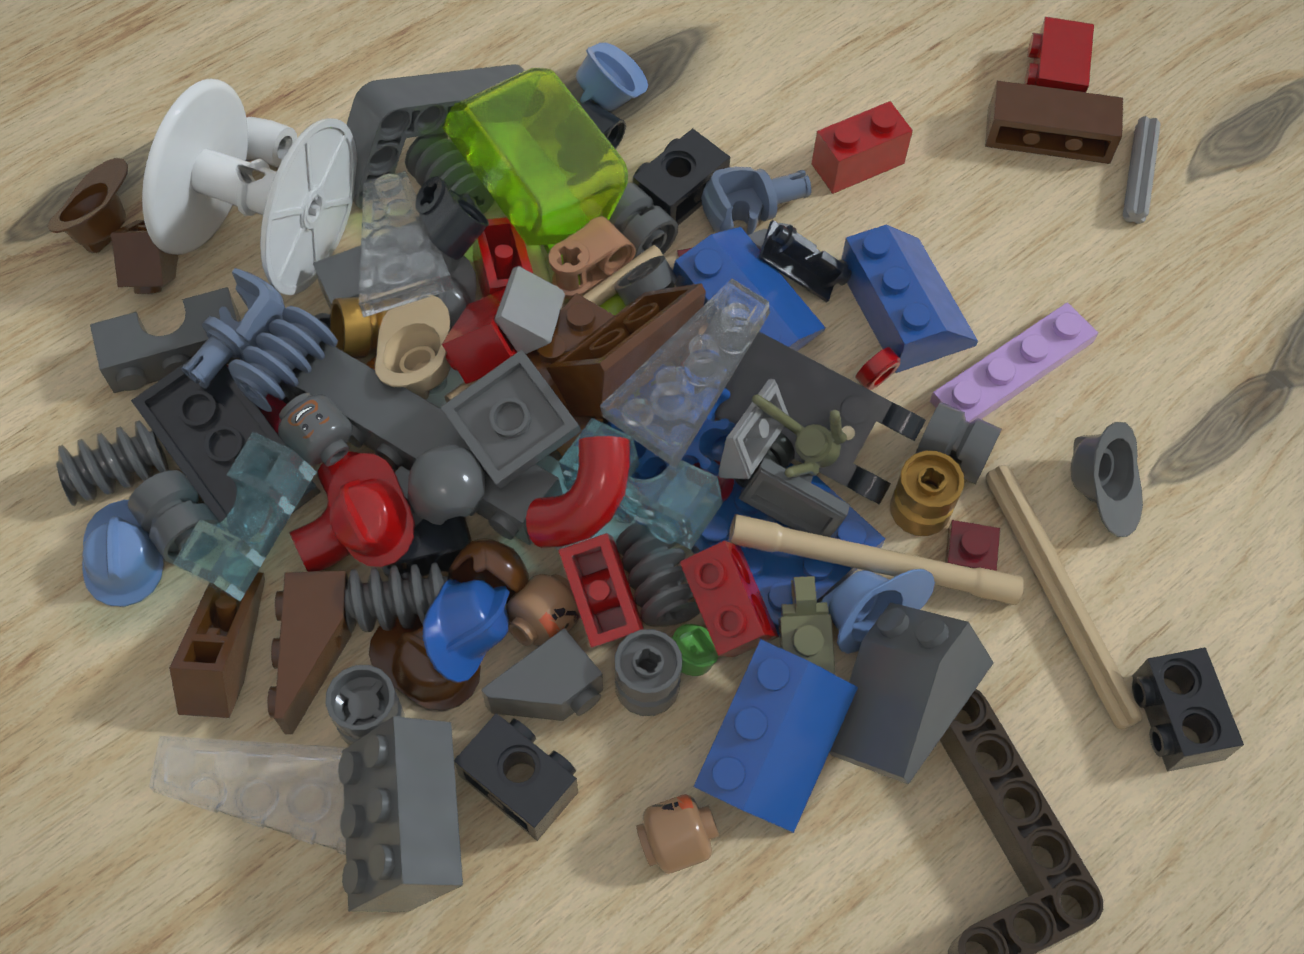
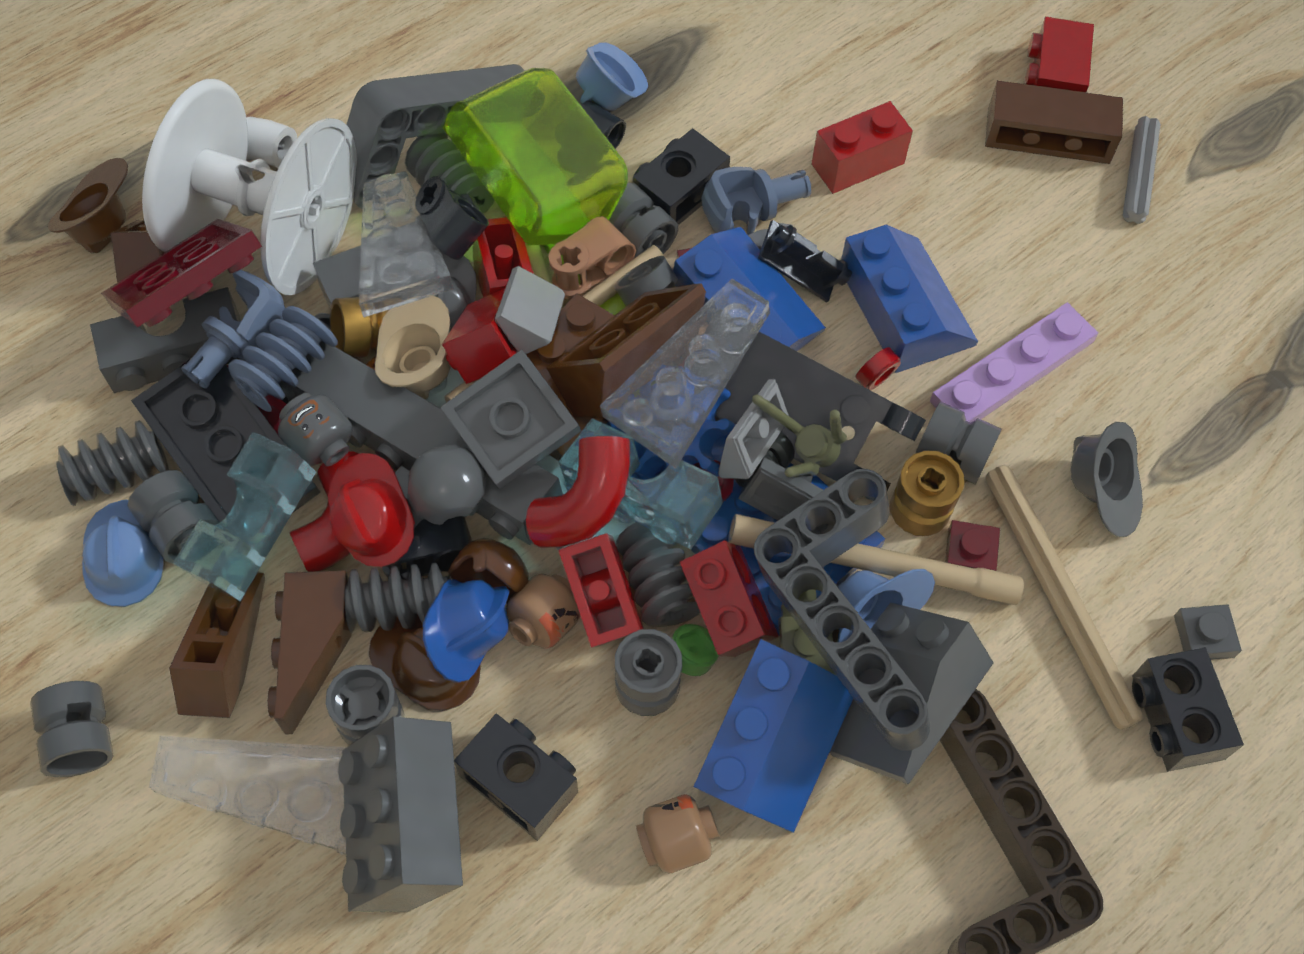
(71, 729): none -> dark grey wheel
(182, 272): none -> dark red plate
(547, 683): dark grey slope -> none
(832, 609): none -> dark grey beam
(1208, 628): none -> dark grey plate

